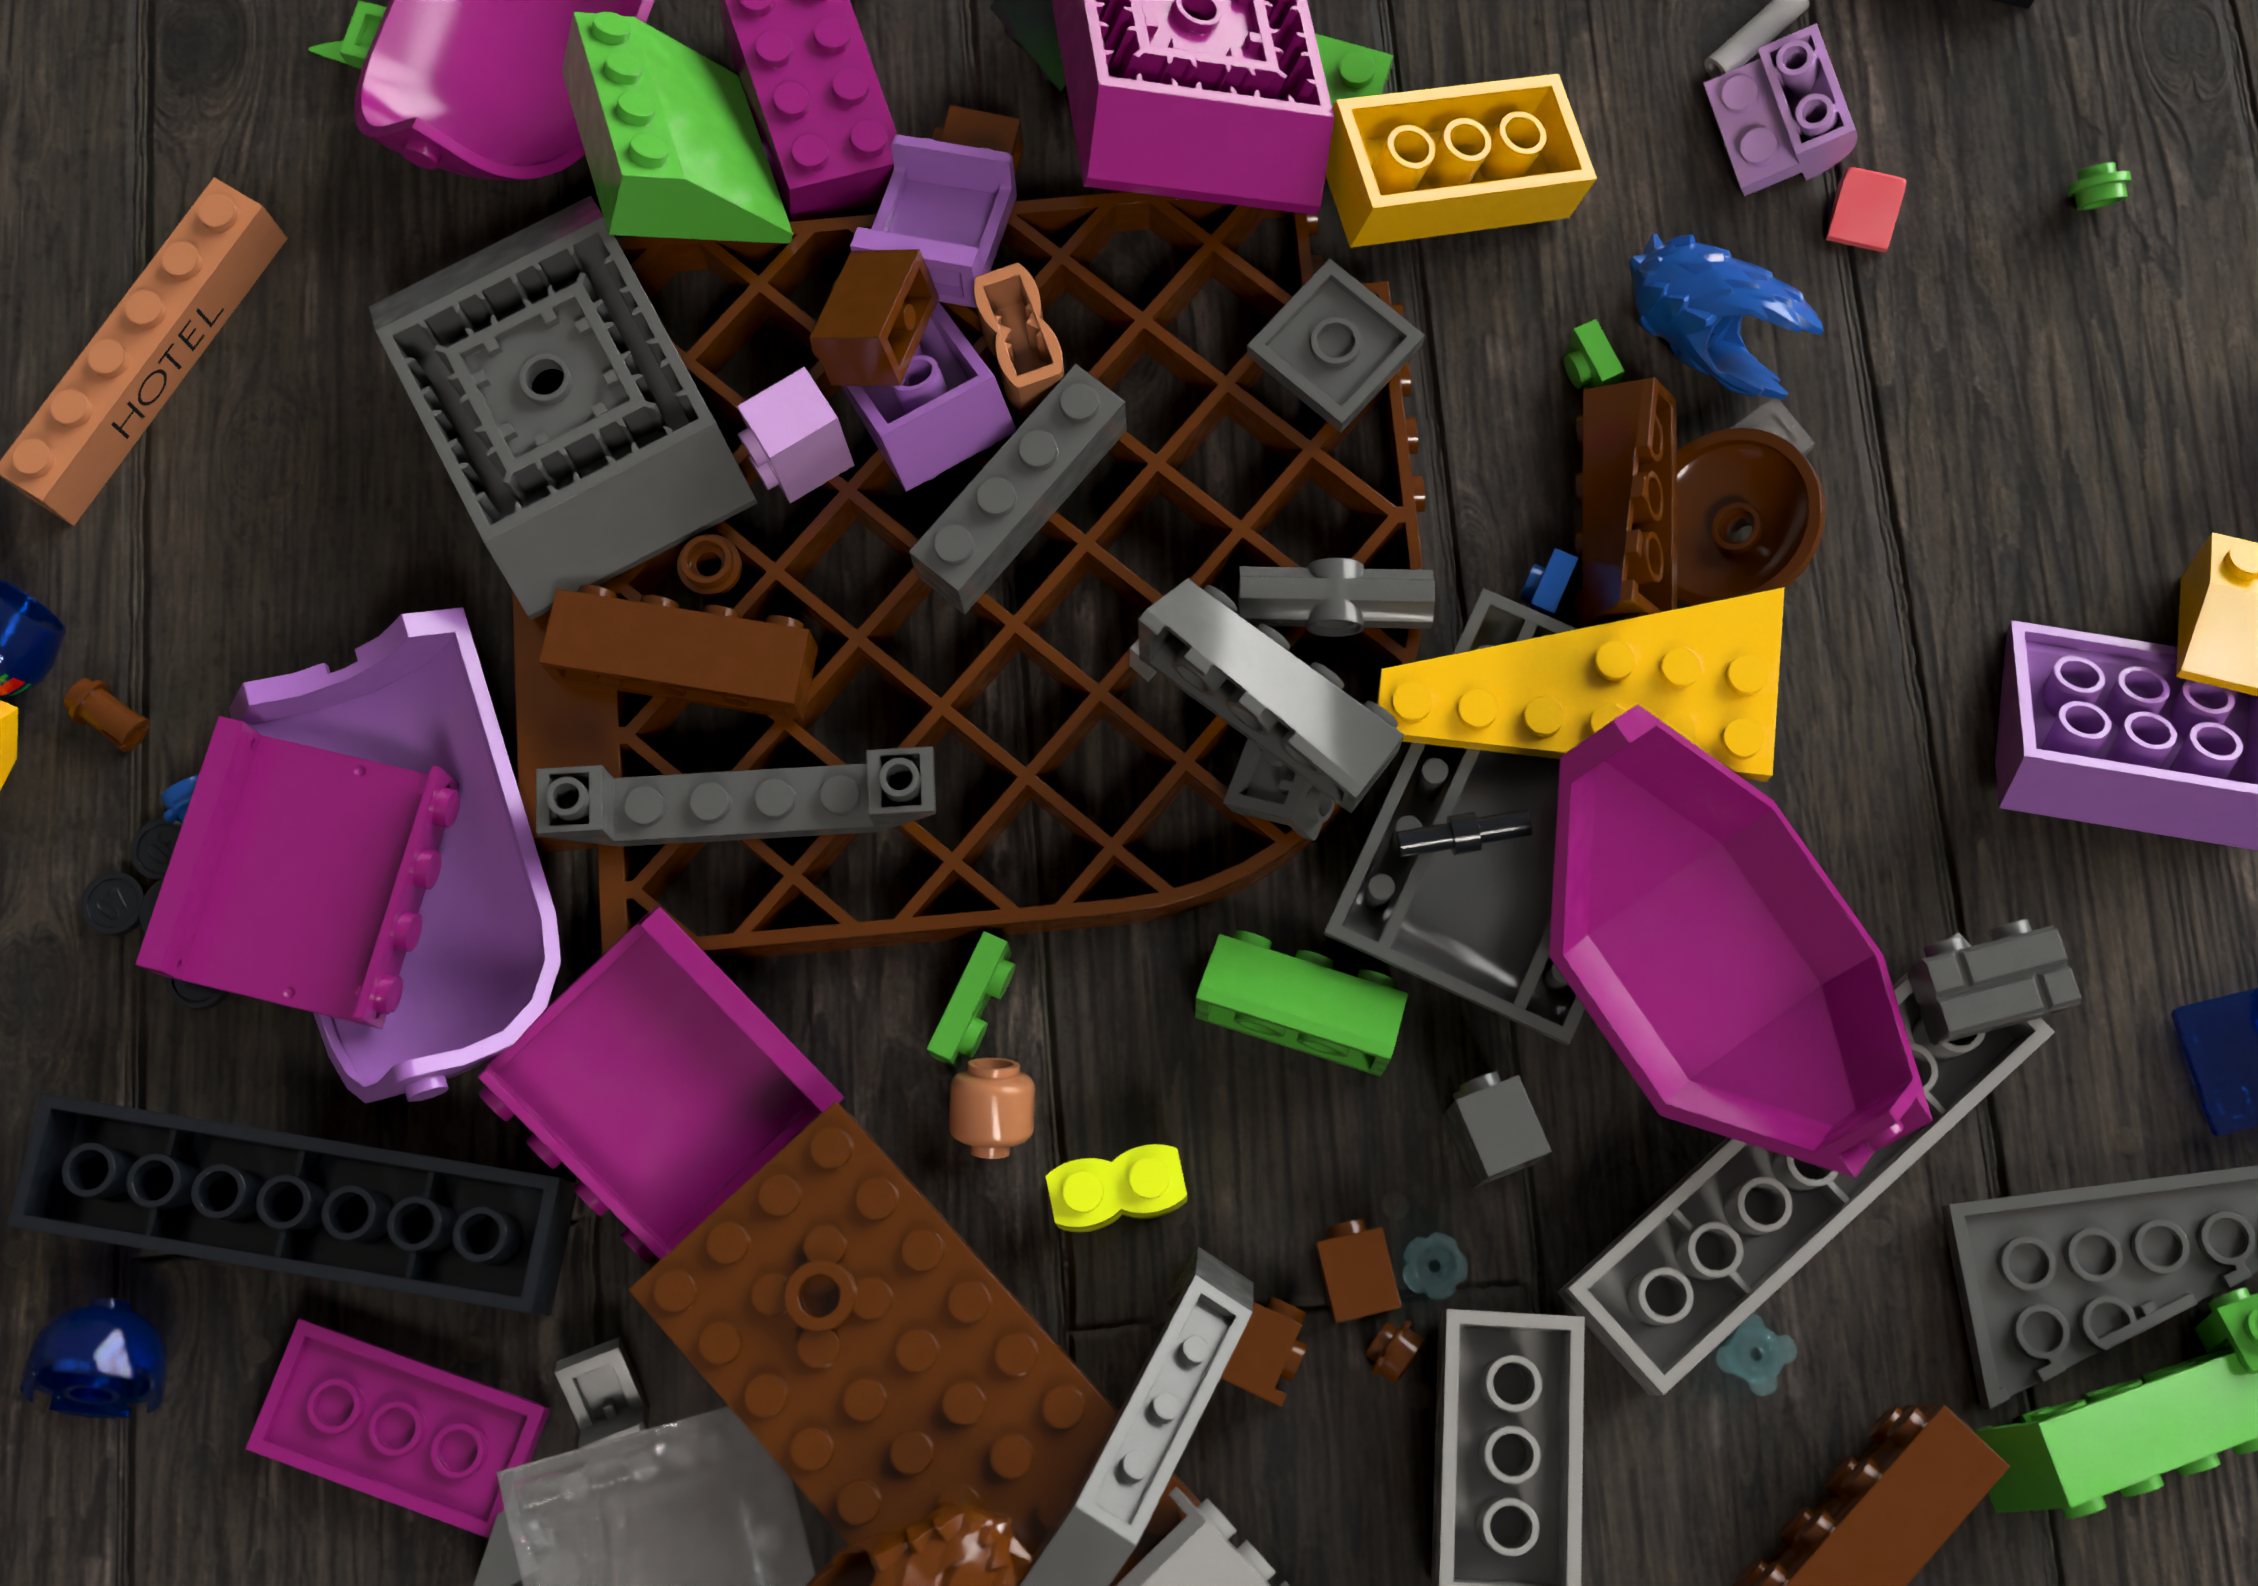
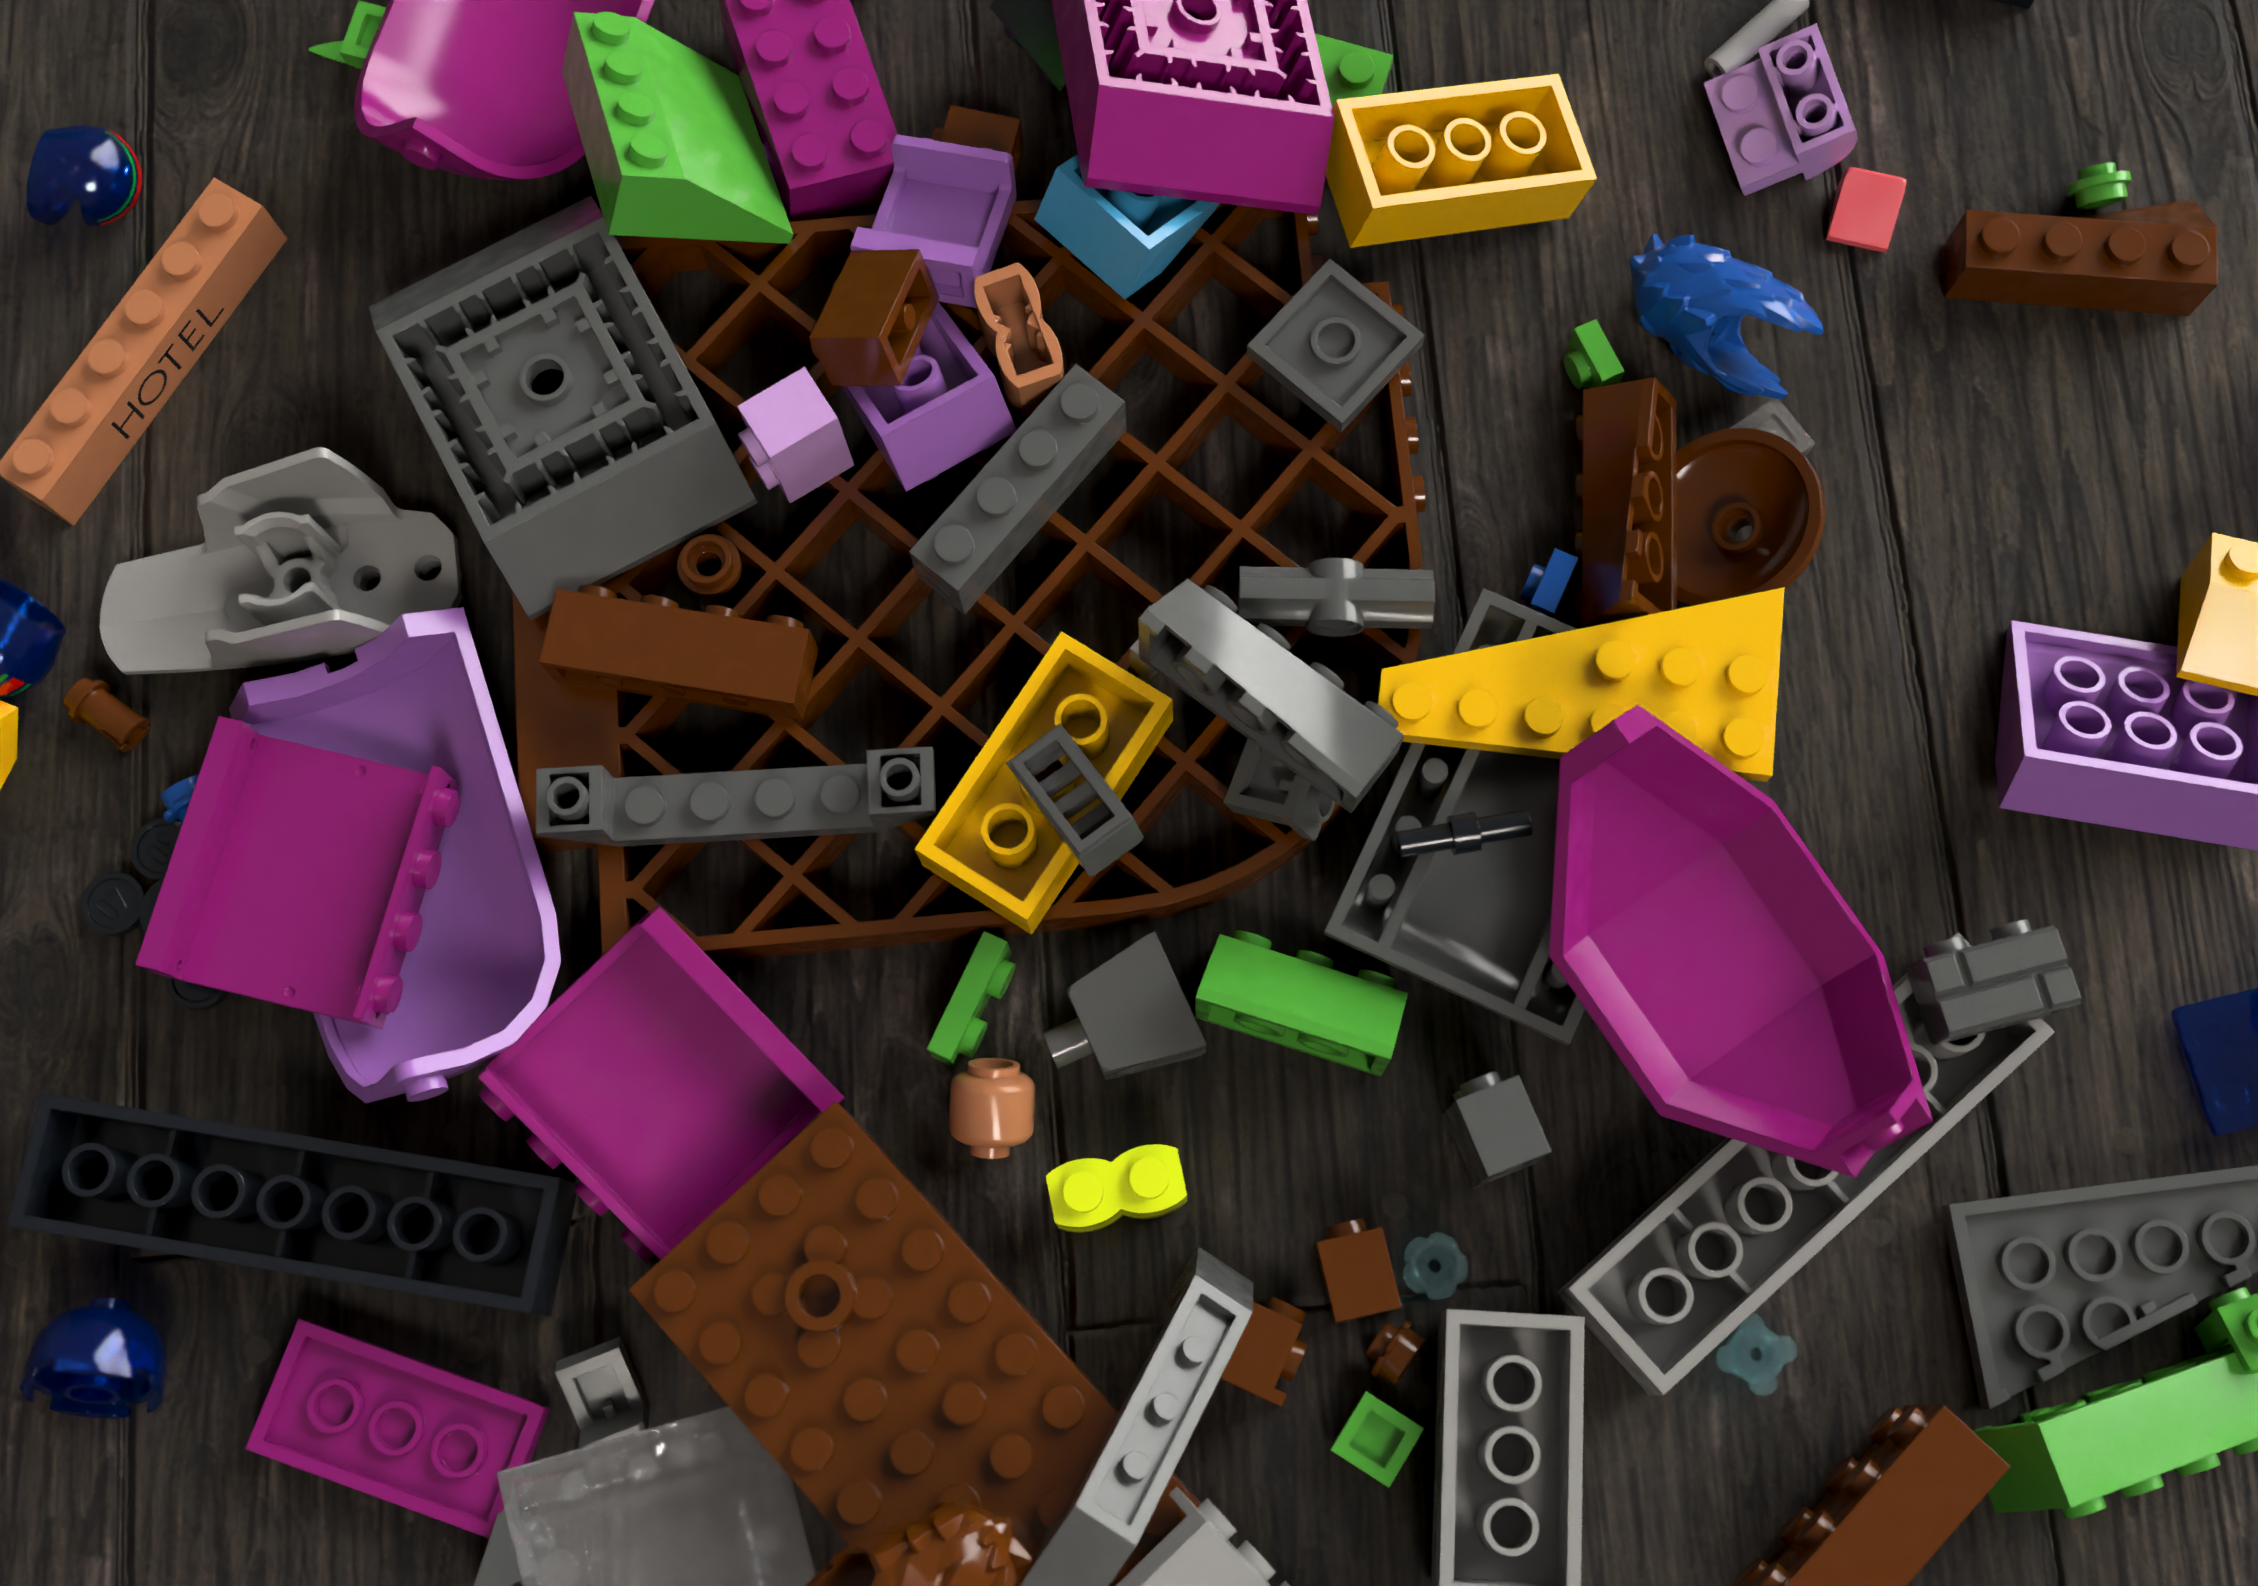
(86, 165): none -> clear blue helmet
(280, 573): none -> light grey piece
(991, 831): none -> yellow brick
(1101, 833): none -> dark grey slope
(1115, 232): none -> dark azure slope
(1128, 1015): none -> dark grey torso
(1376, 1439): none -> bright green plate
(2115, 261): none -> reddish brown wedge

